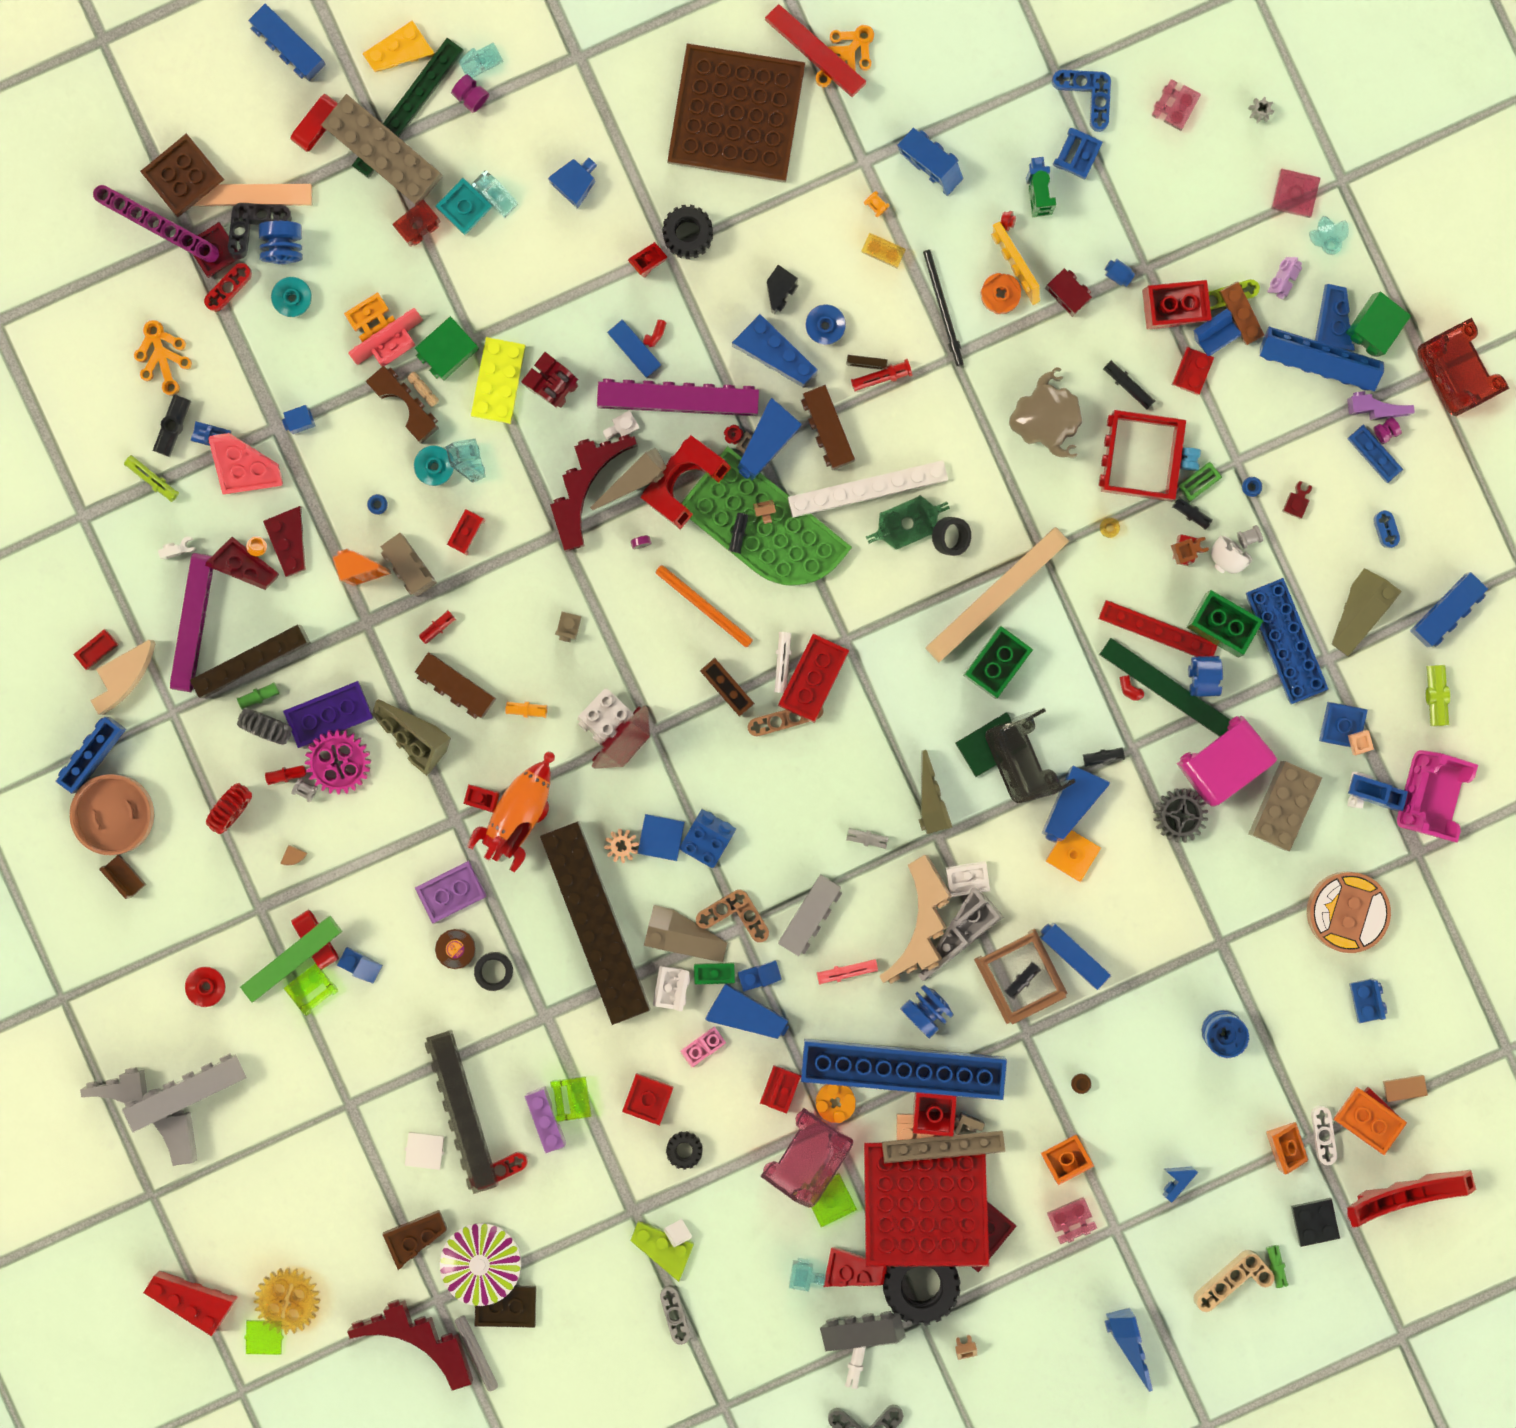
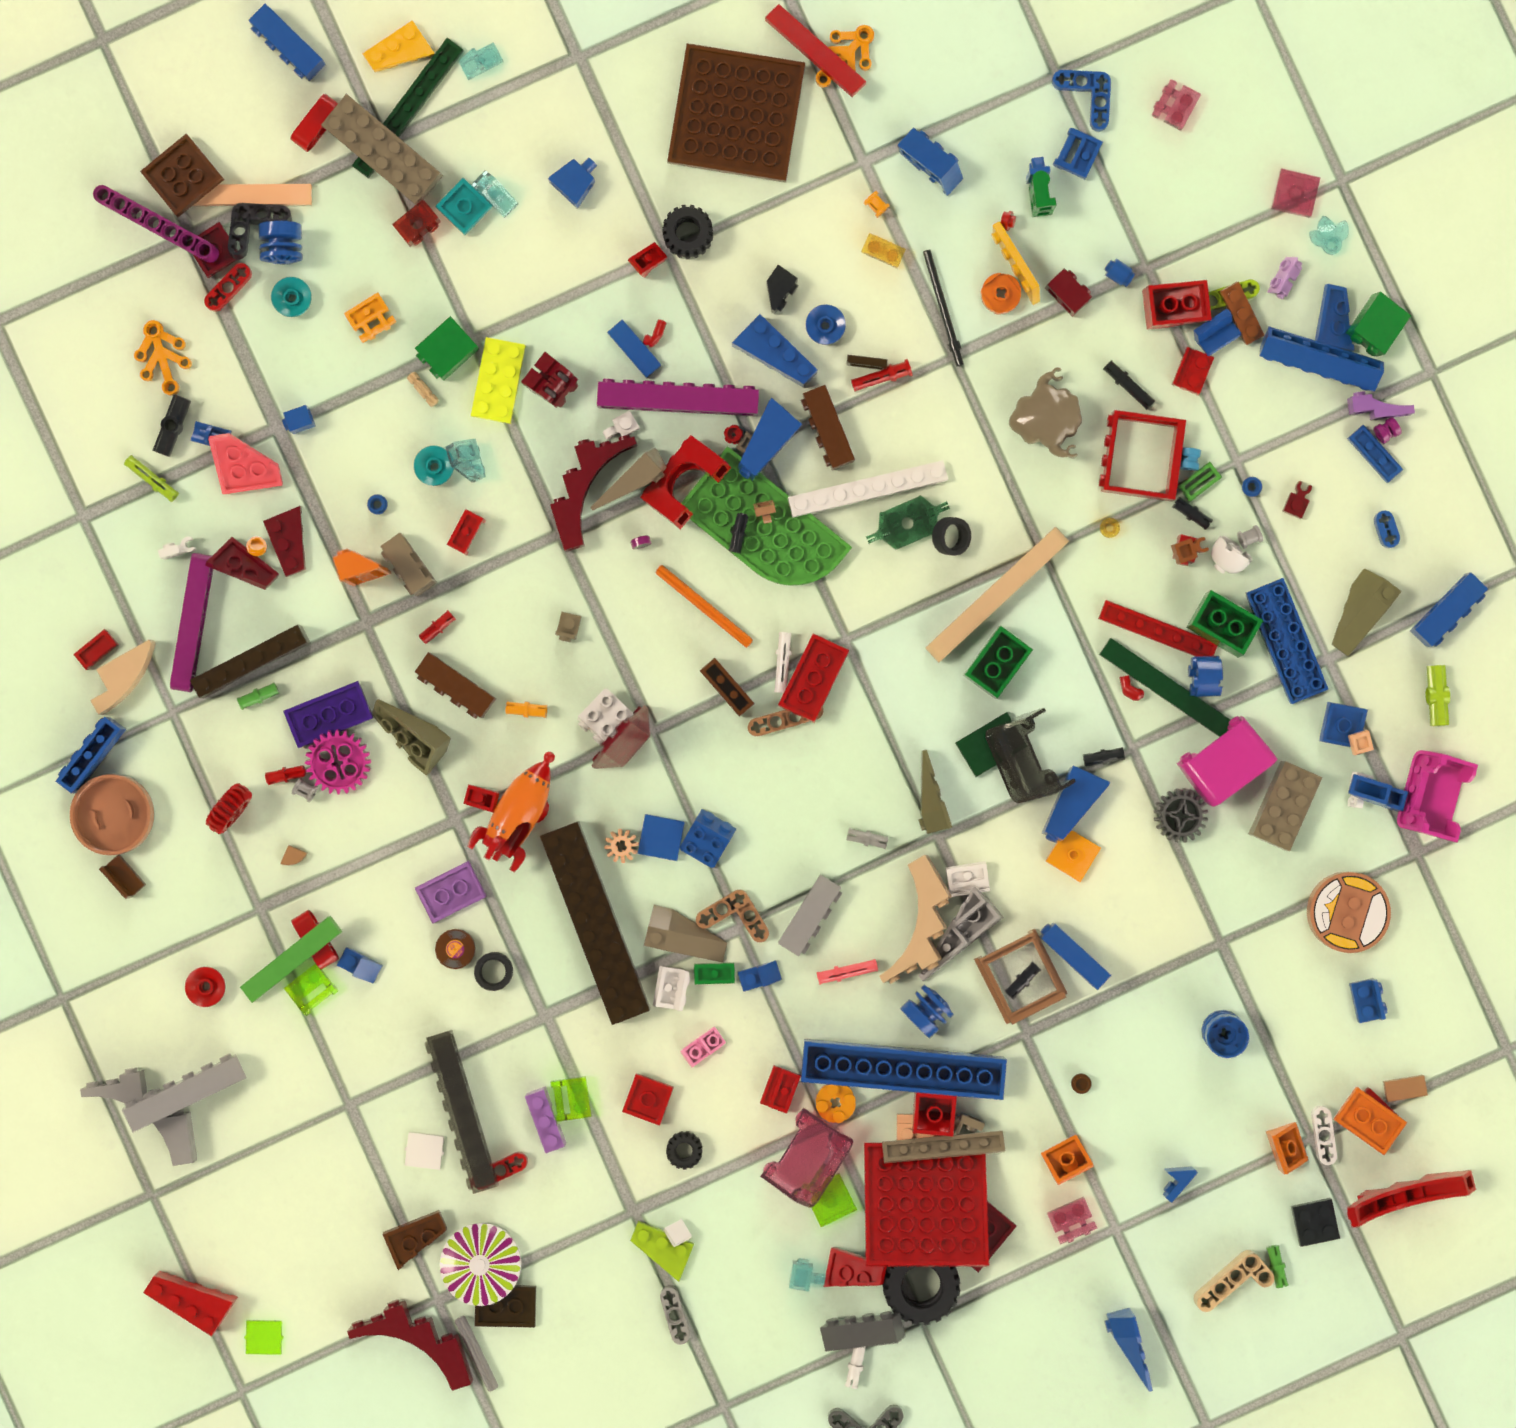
(264, 726): dark grey gear -> none
(304, 1306): clear yellow gear -> none
(386, 385): reddish brown arch -> none
(389, 341): coral bracket -> none
(472, 95): magenta wheel -> none
(744, 1013): blue slope -> none
(965, 1350): medium nougat tile -> none
(1261, 104): light grey gear -> none
(1458, 369): clear red windscreen -> none

